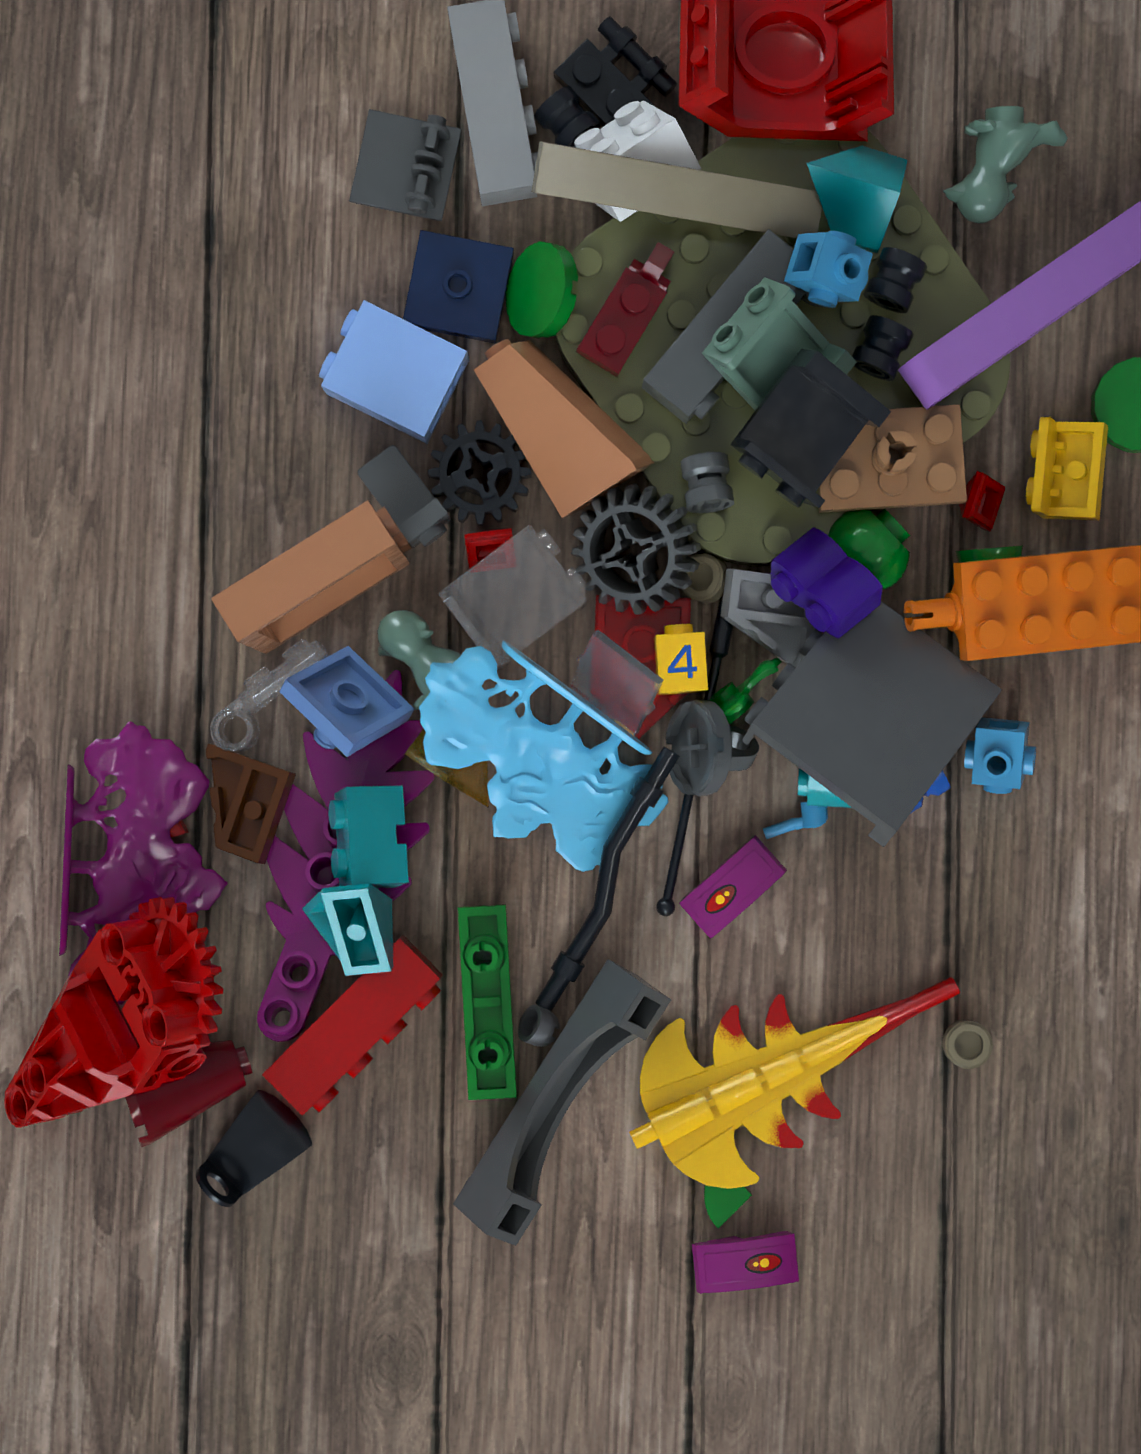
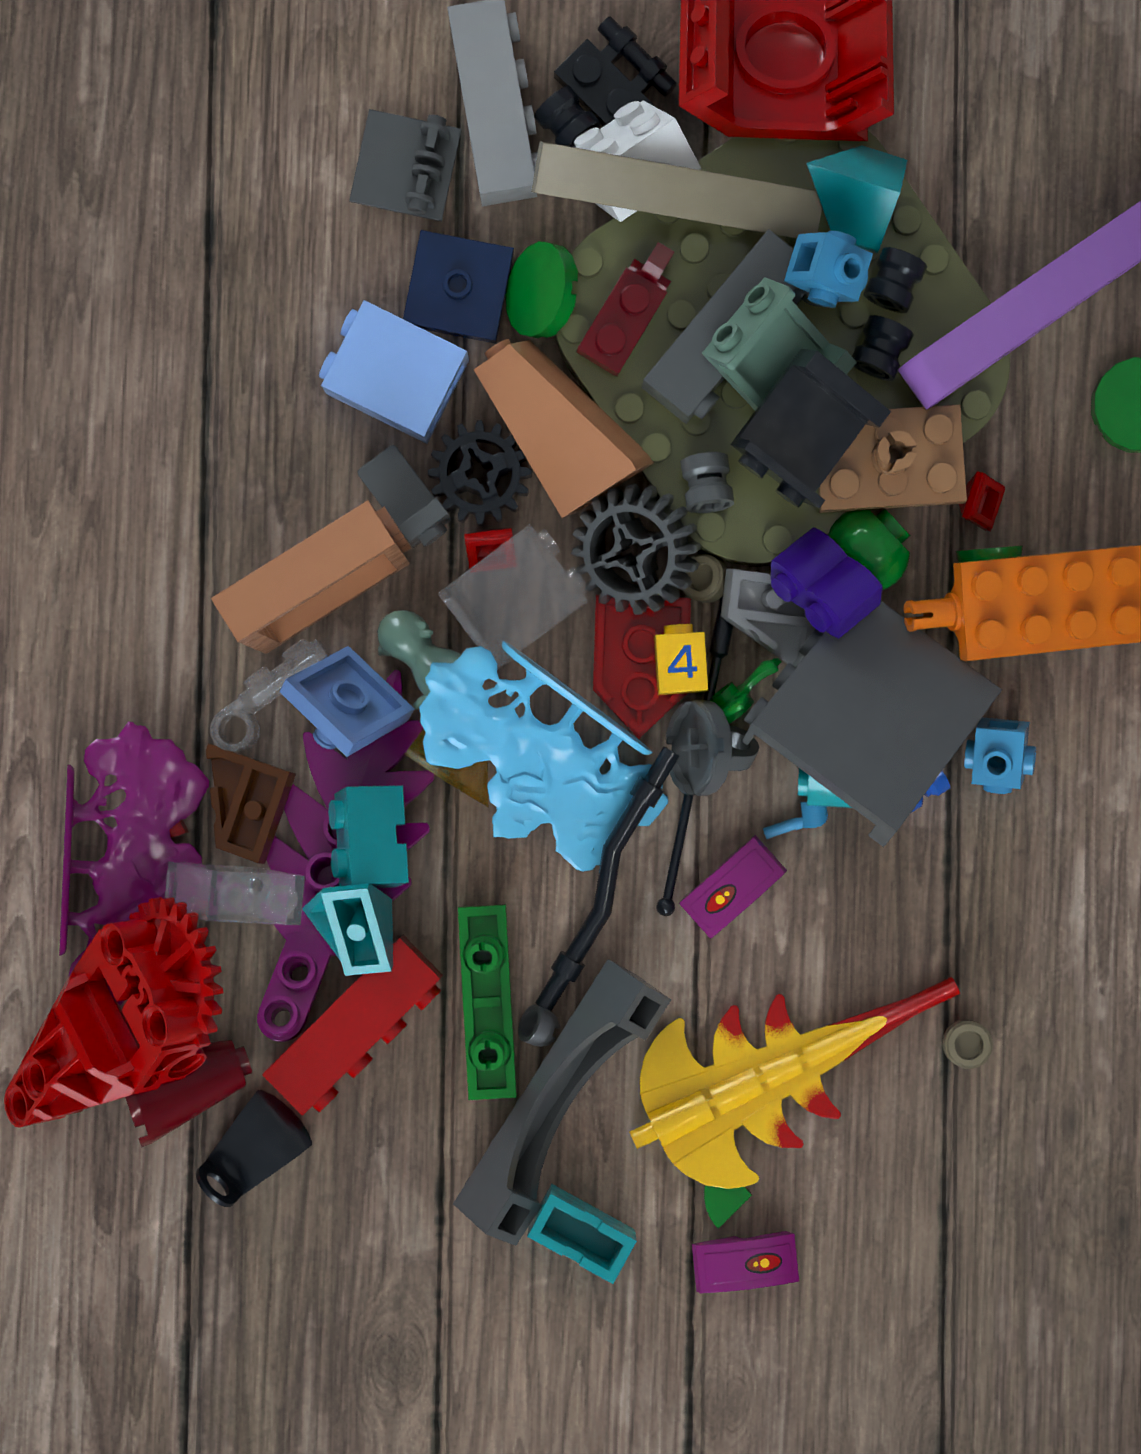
(237, 892): none -> clear window
(582, 1233): none -> teal brick
(616, 682): clear piece -> none
(1000, 147): sand green animal -> none
(1067, 469): yellow bracket -> none

